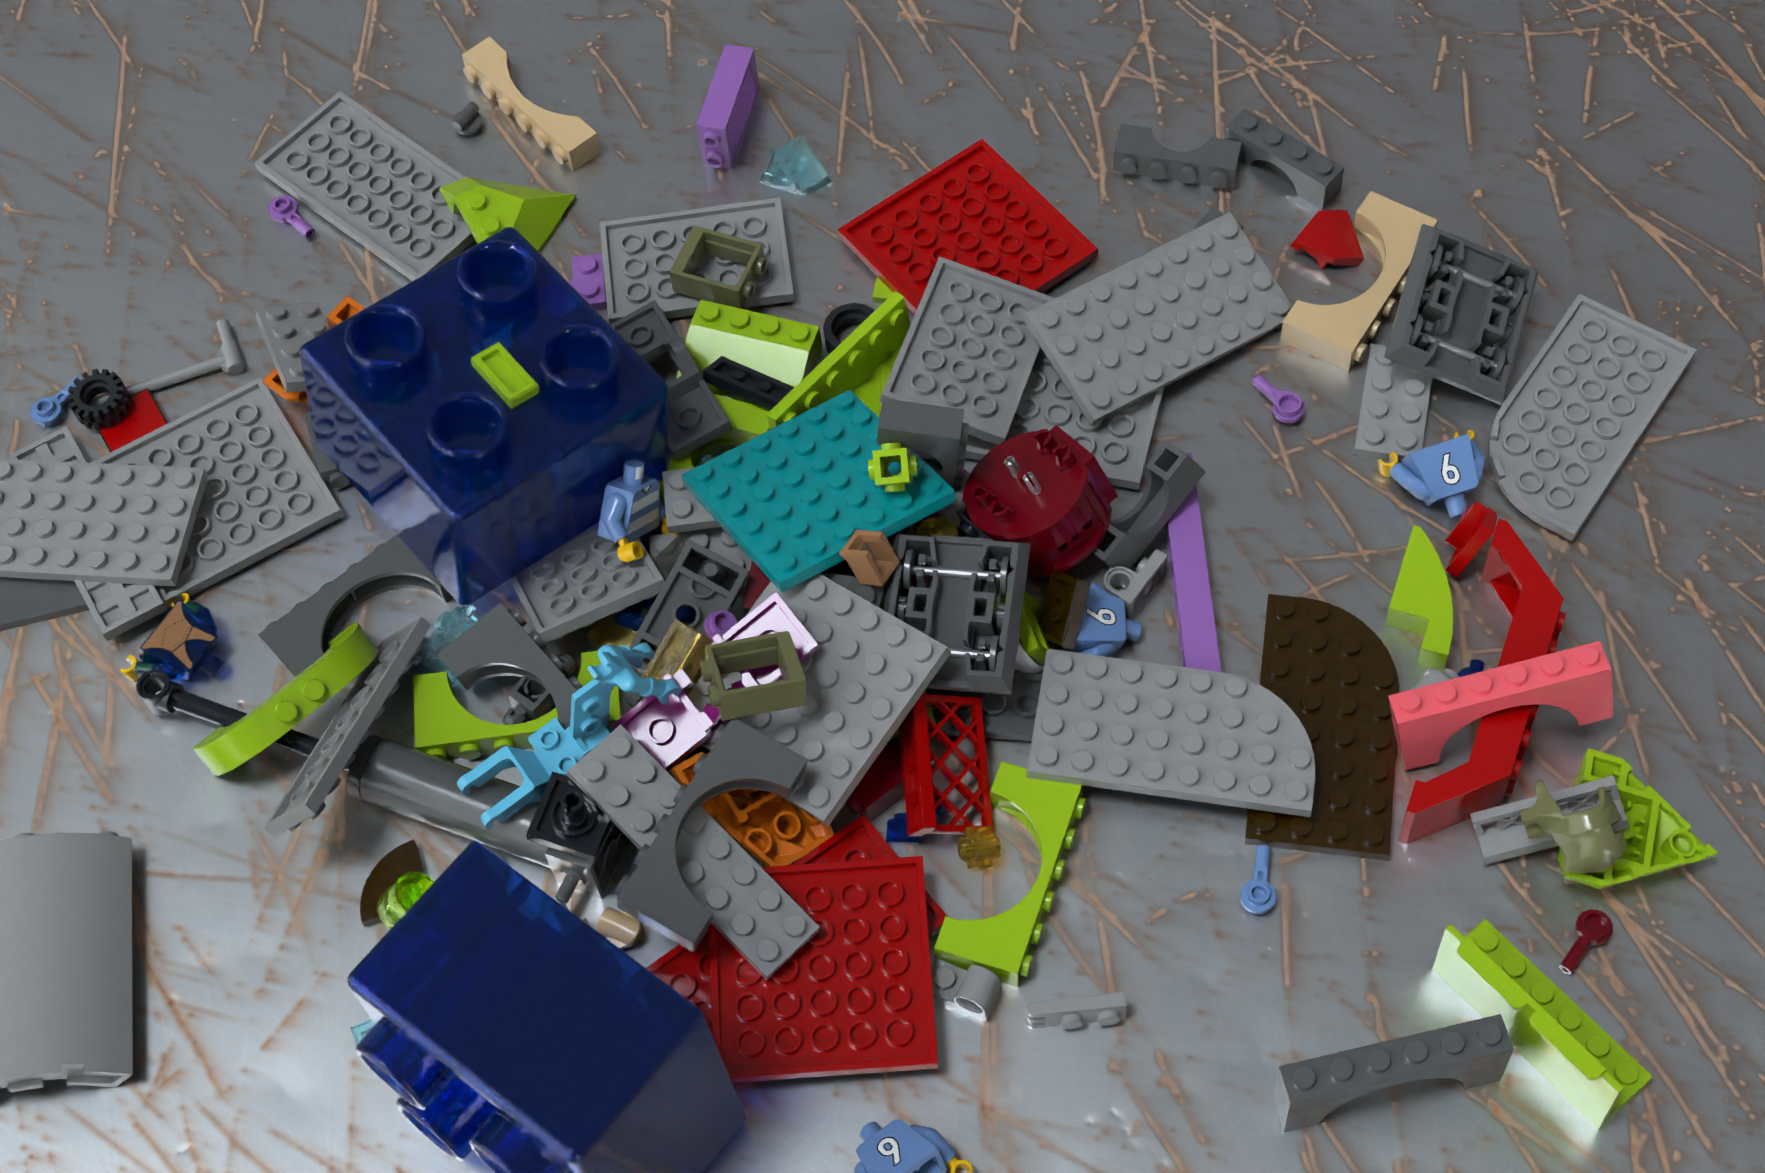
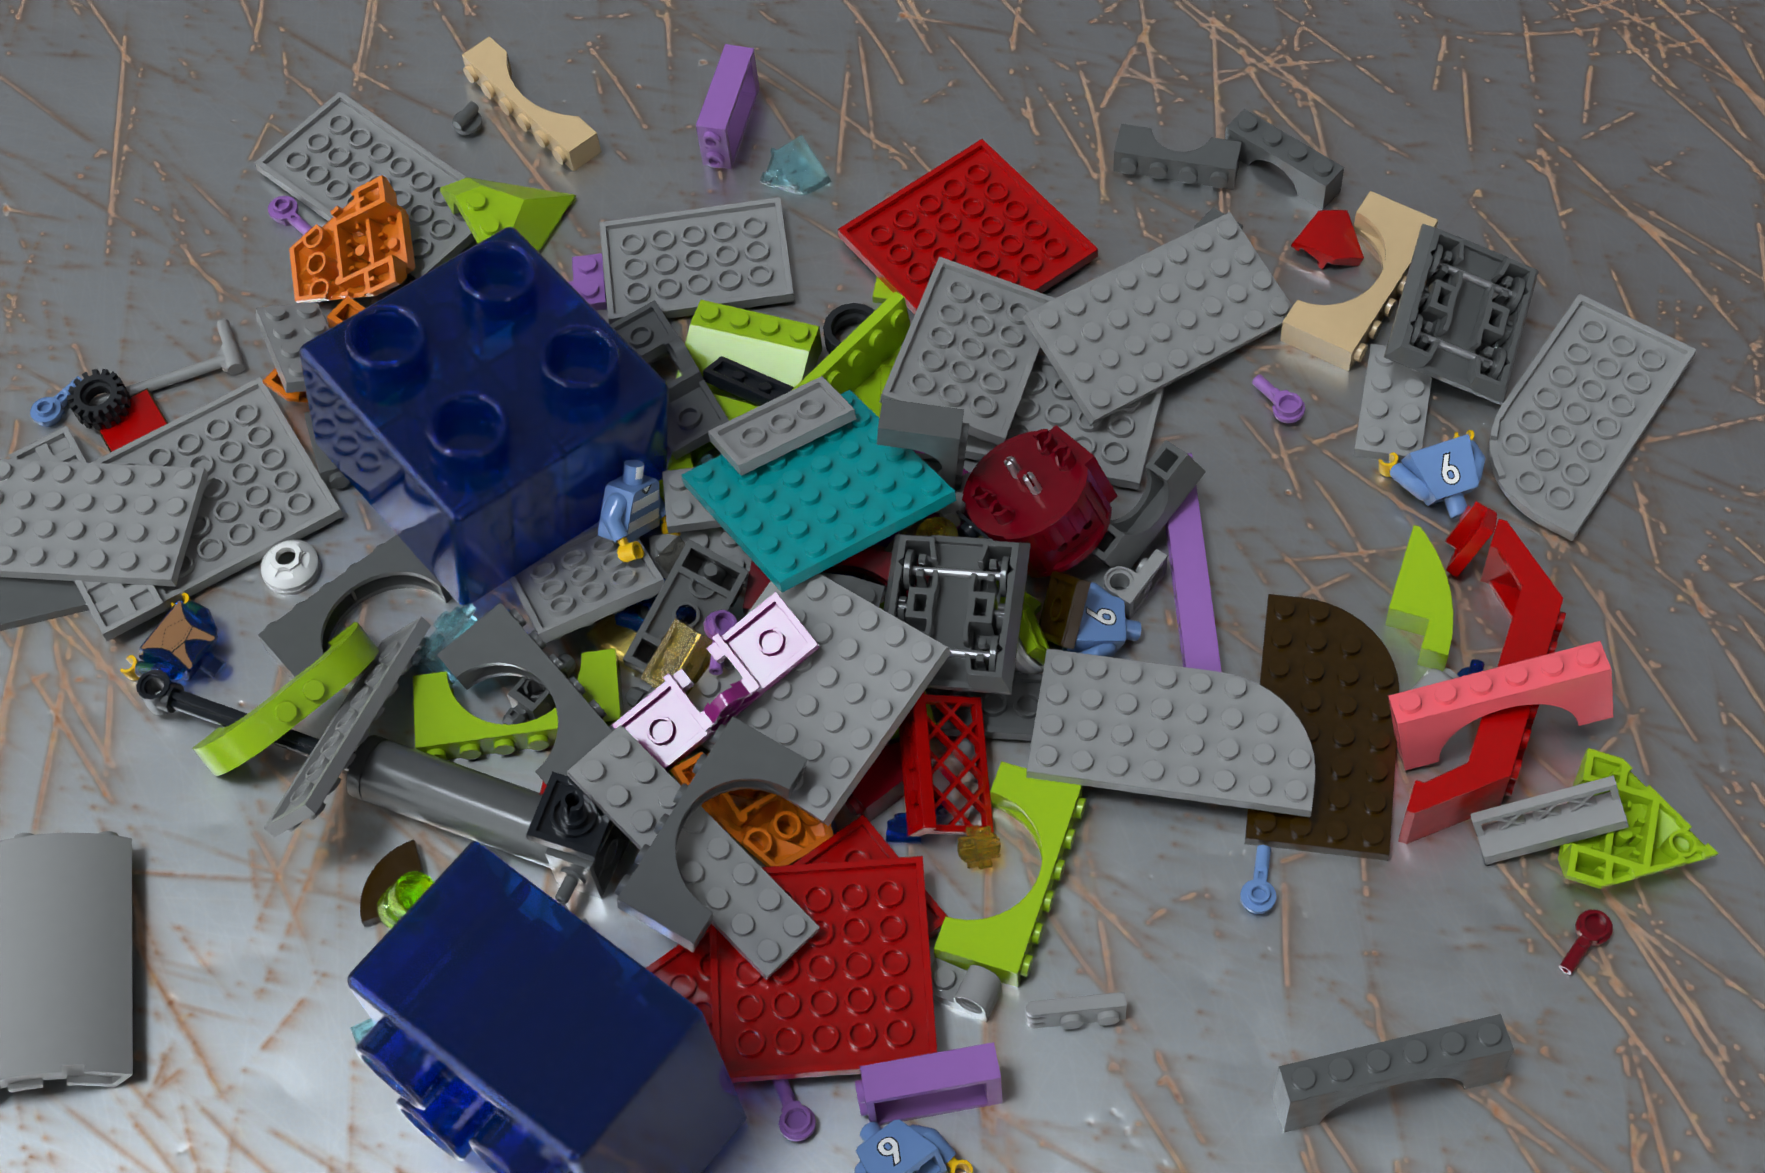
(295, 576): none -> white piece
(357, 250): none -> orange wedge
(505, 375): lime tile -> none
(562, 748): medium azure piece -> none
(620, 928): tan piece -> none
(706, 241): olive window -> none
(751, 654): olive window -> none
(781, 425): none -> light grey plate
(796, 1120): none -> medium lavender plate
(870, 557): medium nougat window -> none
(879, 467): lime brick -> none
(930, 1084): none -> medium lavender piece
(1540, 1021): lime piece -> none
(1583, 835): olive piece -> none

